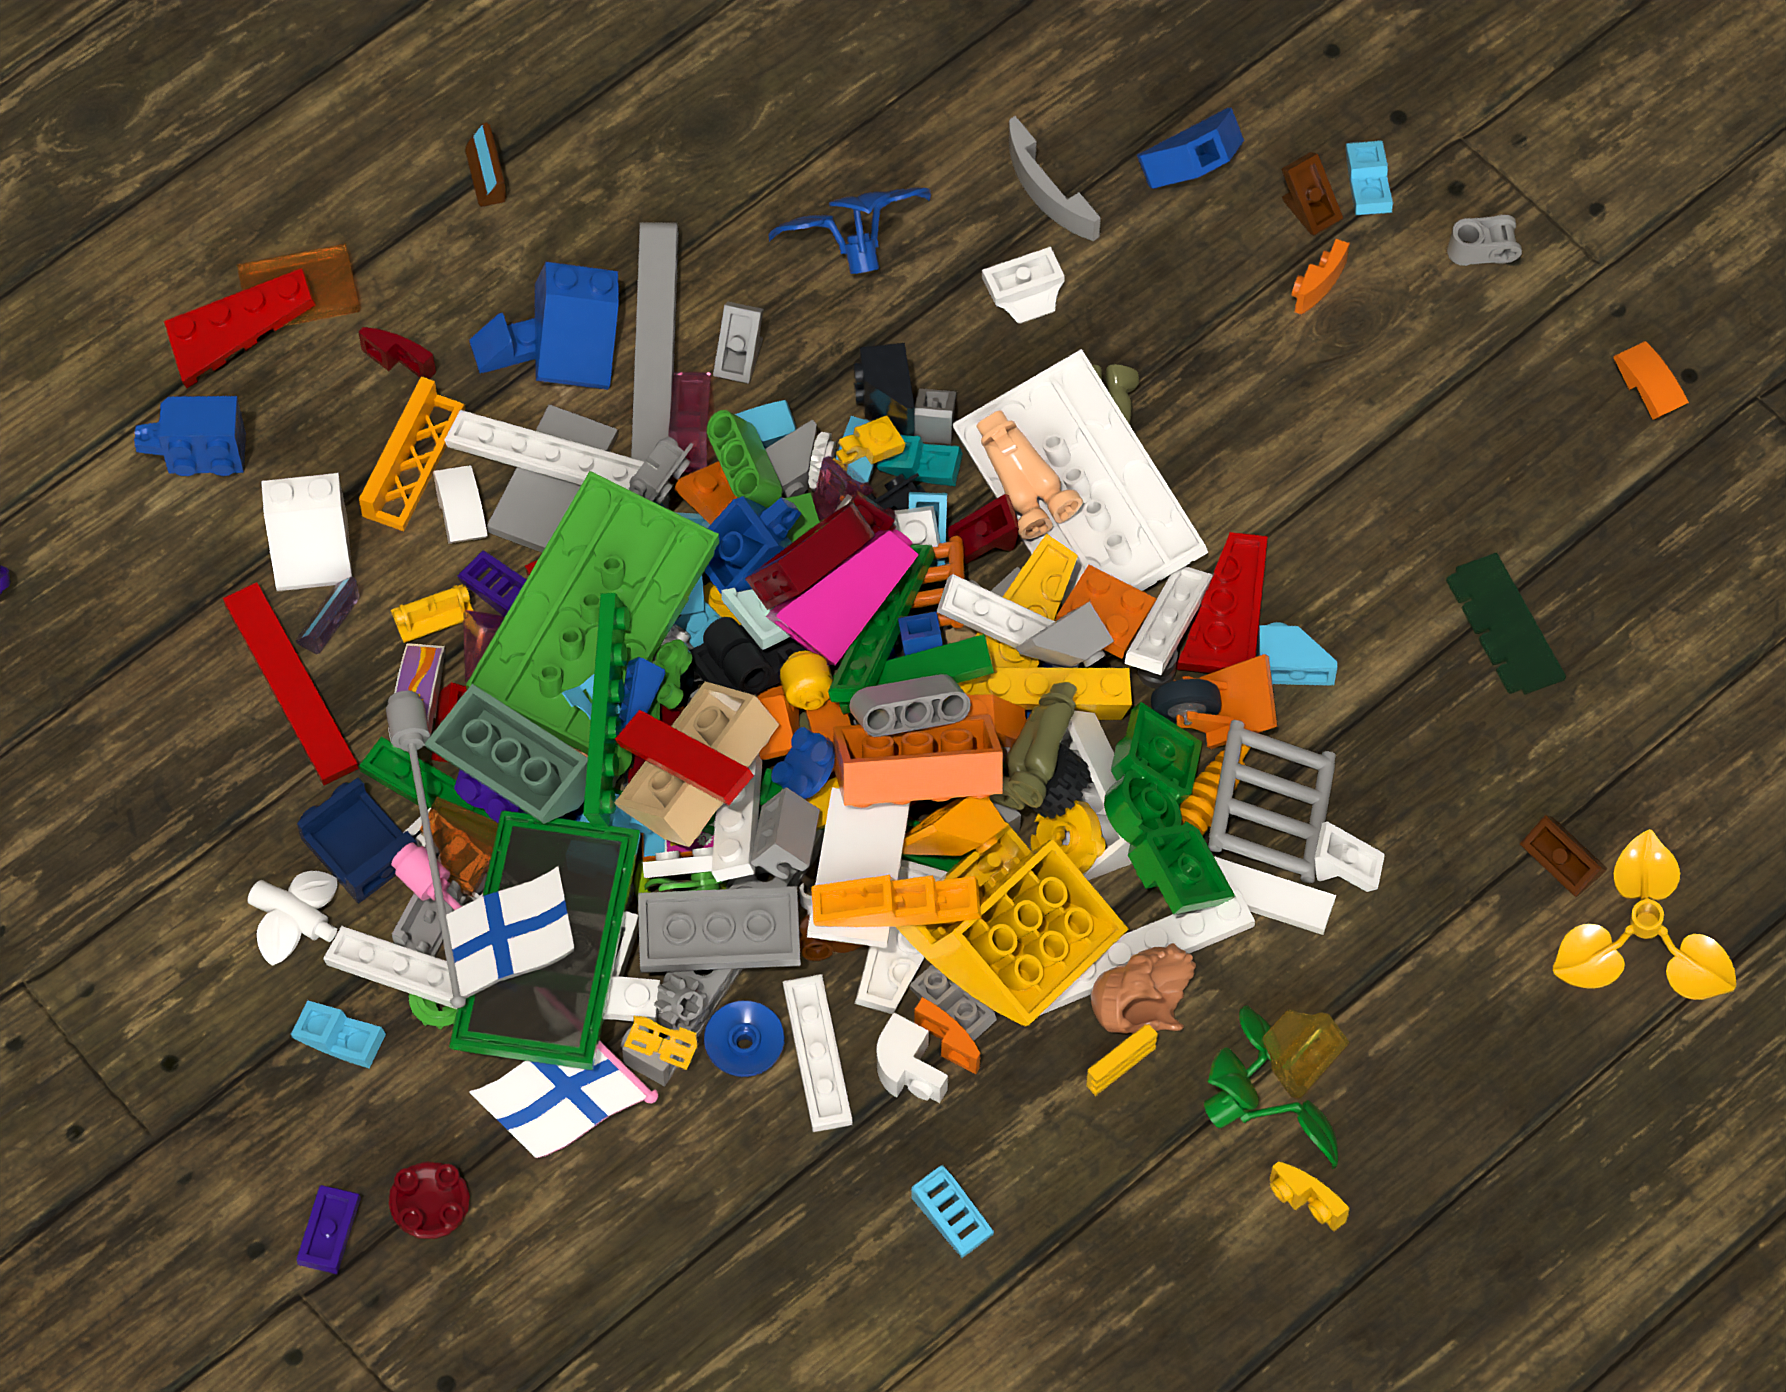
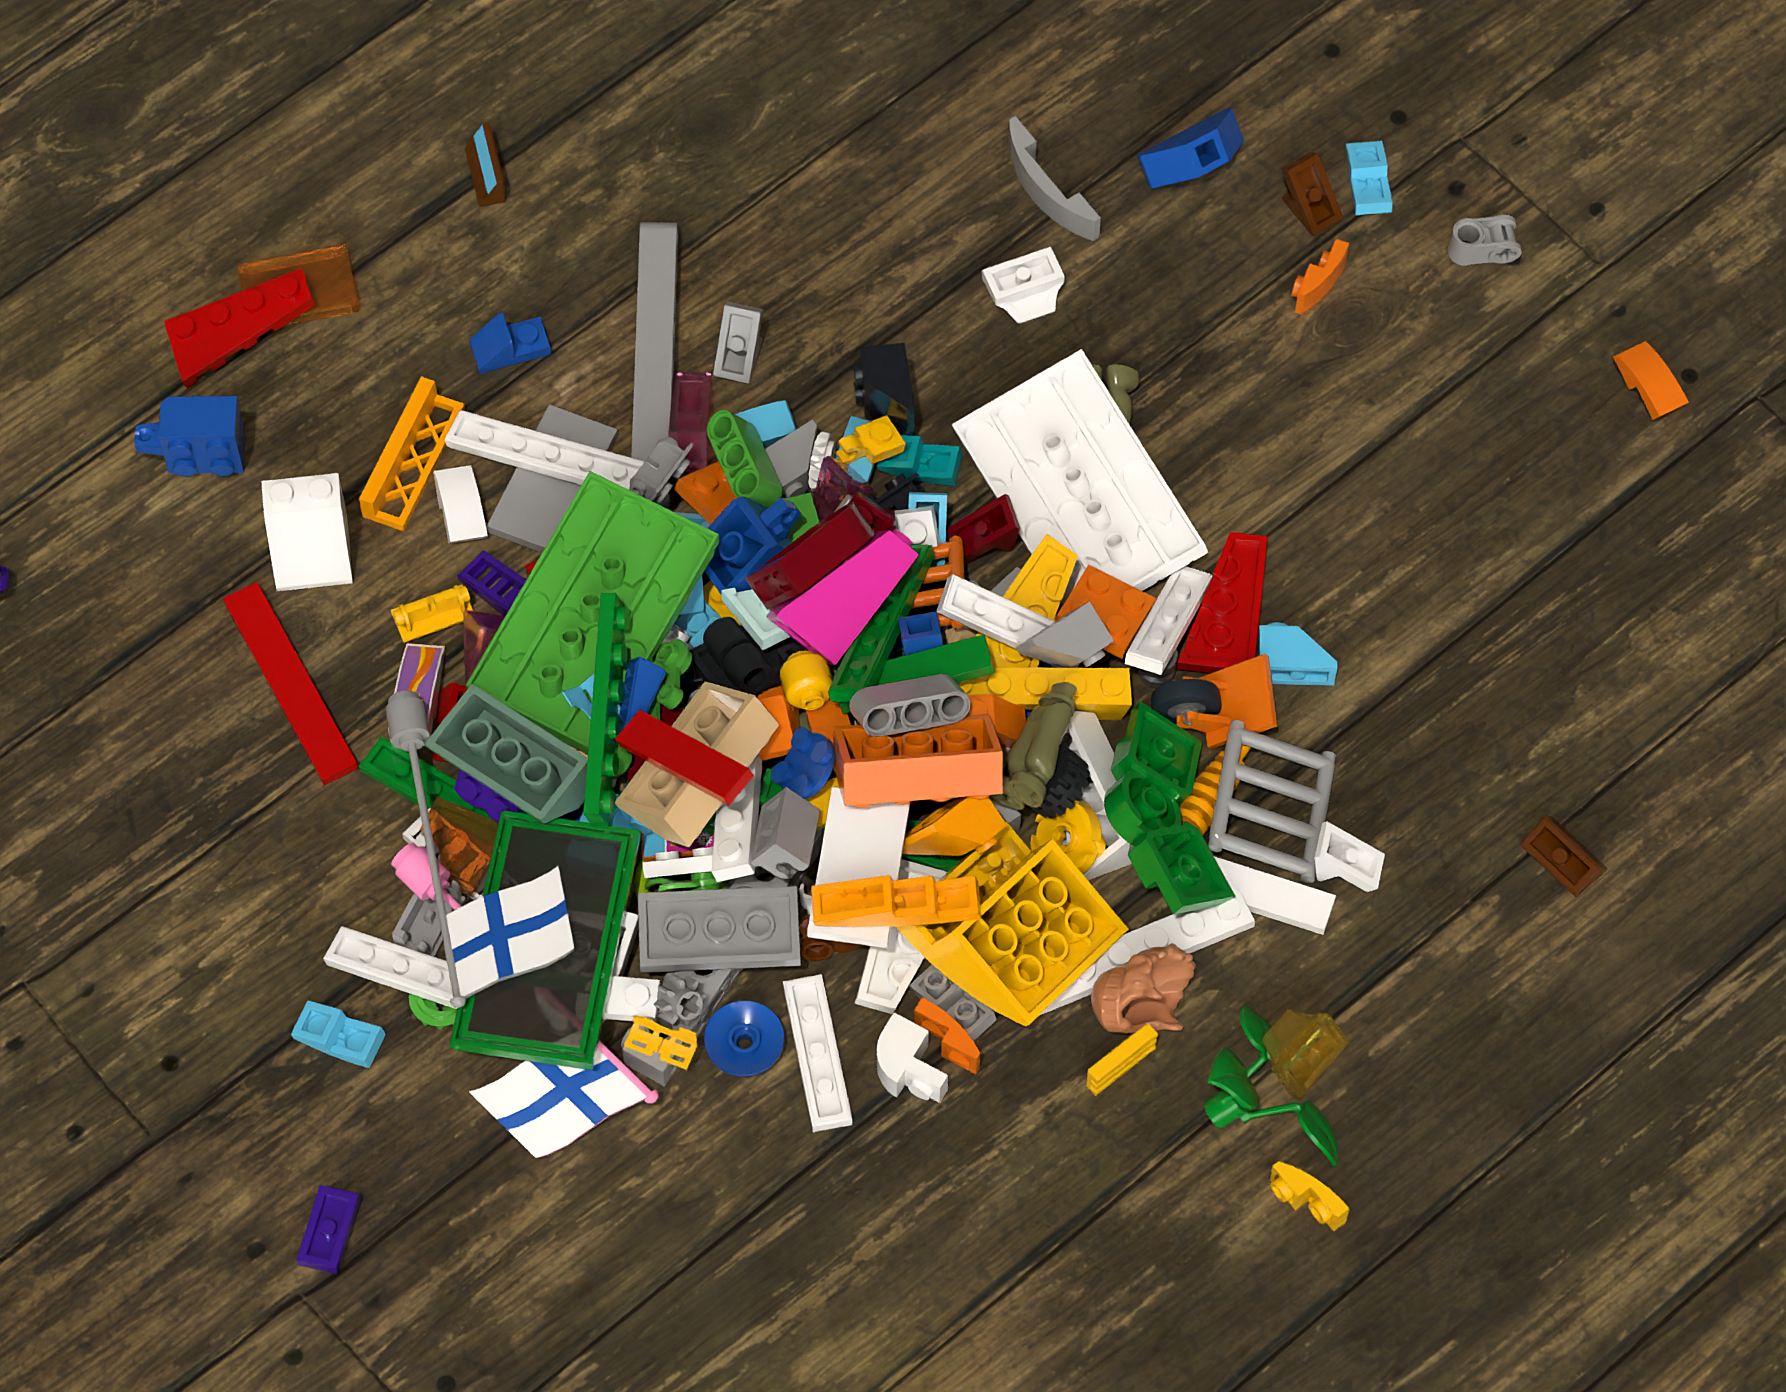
(292, 913): white plant -> none
(329, 616): slope -> none
(353, 839): dark blue panel -> none
(391, 348): dark red slope -> none
(429, 1199): dark red dish -> none
(575, 324): blue slope -> none
(860, 247): blue plant -> none
(920, 1195): medium azure slope -> none
(934, 415): light grey slope -> none
(1026, 477): light nougat piece -> none
(1511, 627): clear green windscreen -> none
(1645, 871): yellow plant -> none

